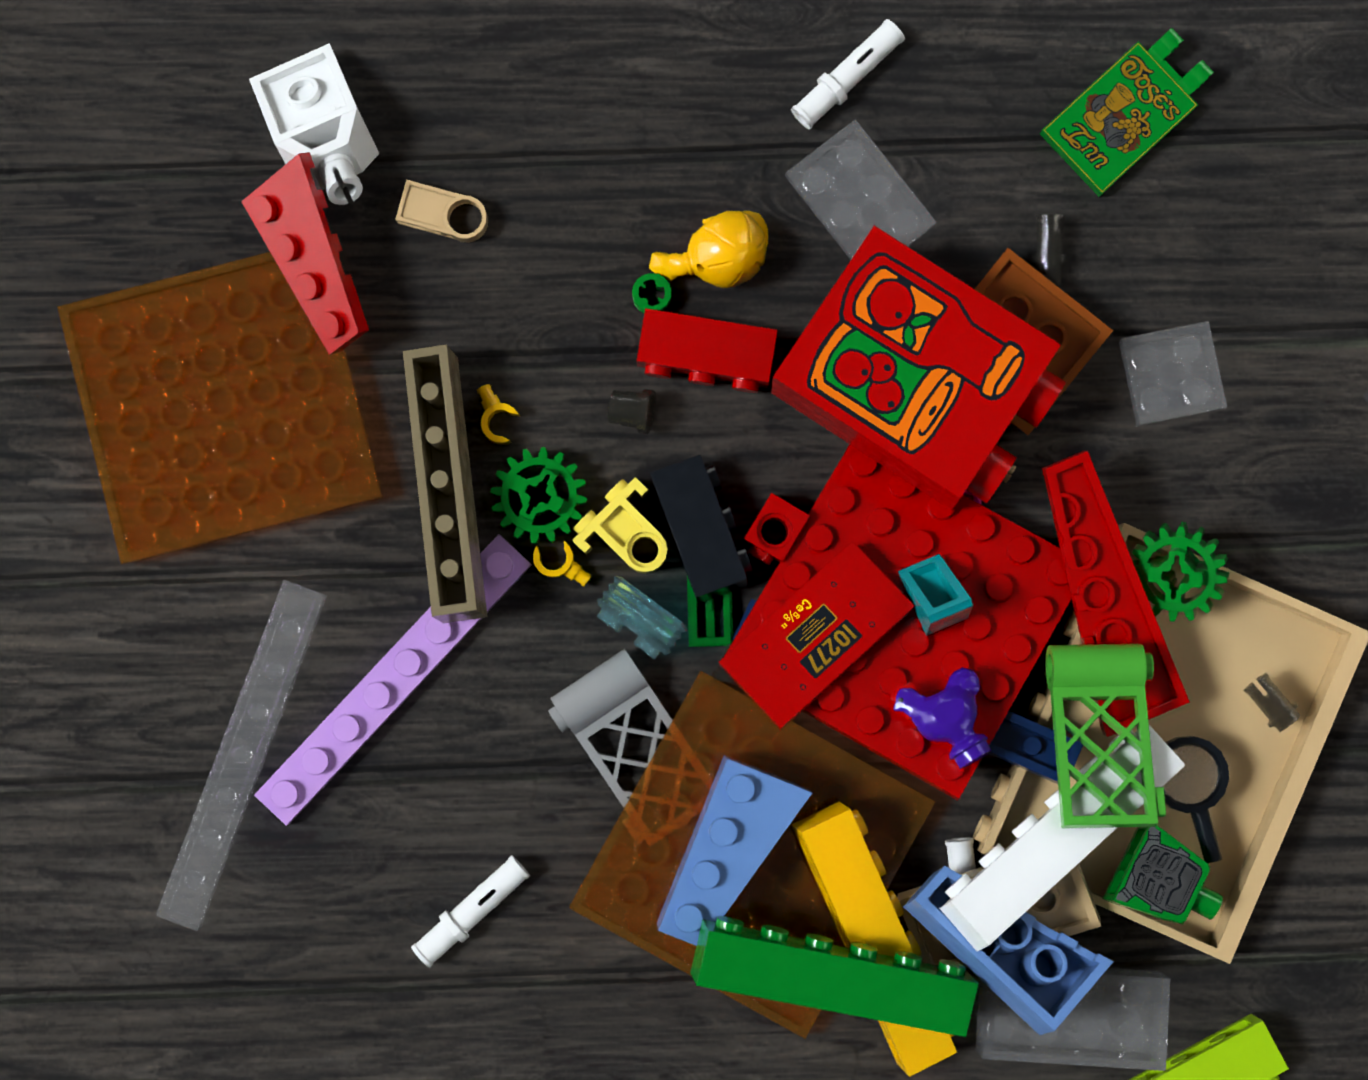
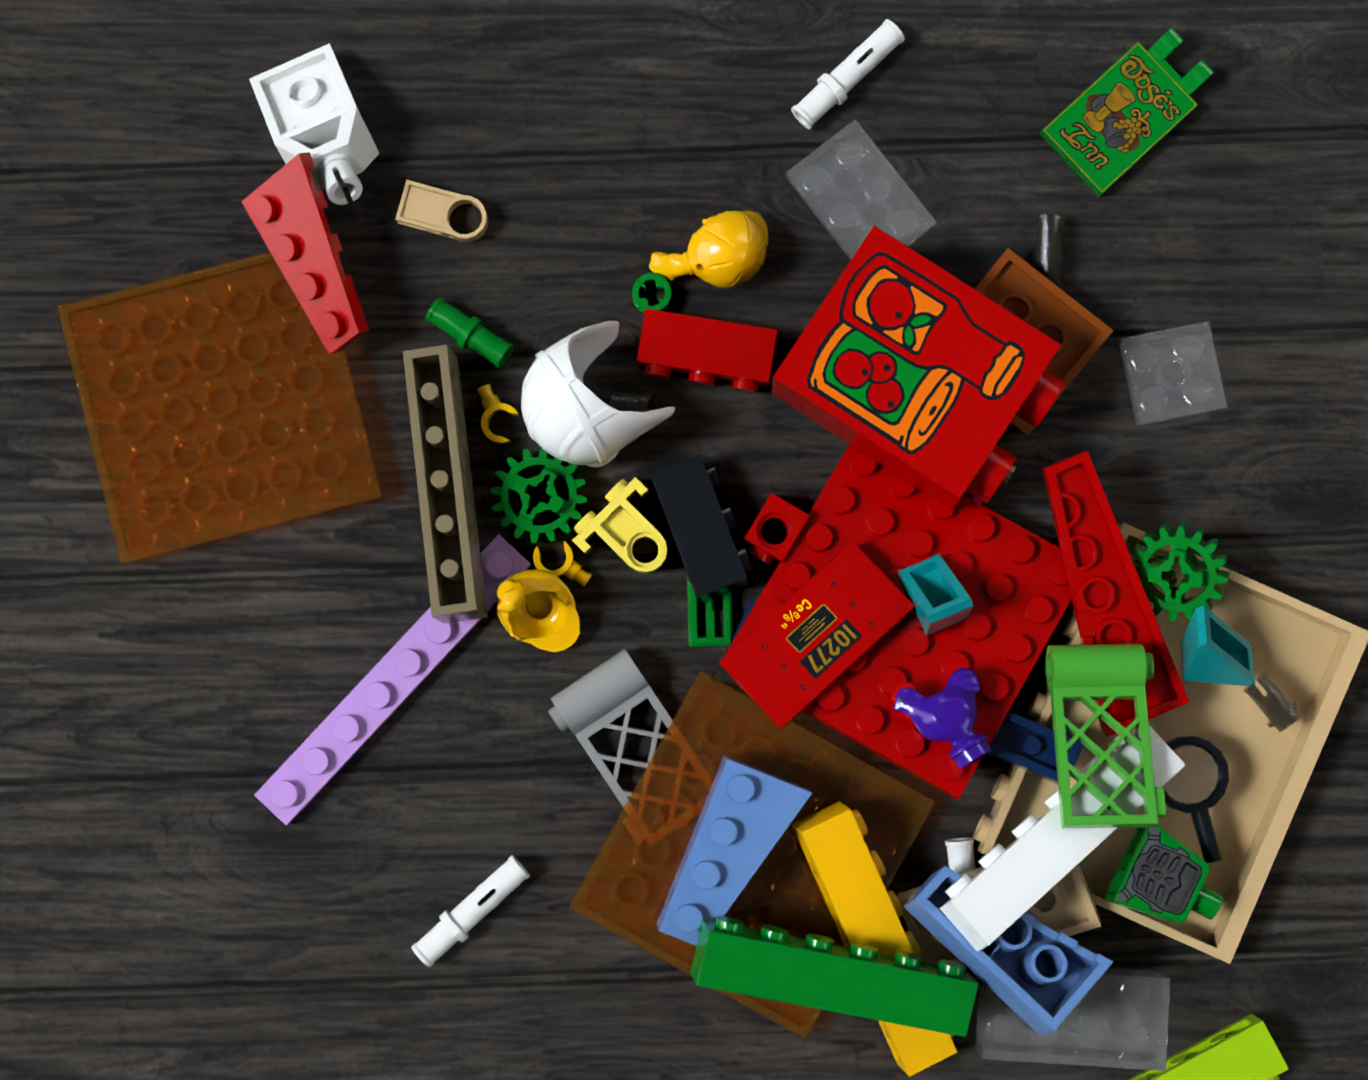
(241, 755): clear tile -> none
(469, 332): none -> green pin
(538, 610): none -> yellow piece
(568, 416): none -> white piece
(652, 624): clear light blue brick -> none
(1215, 652): none -> teal slope

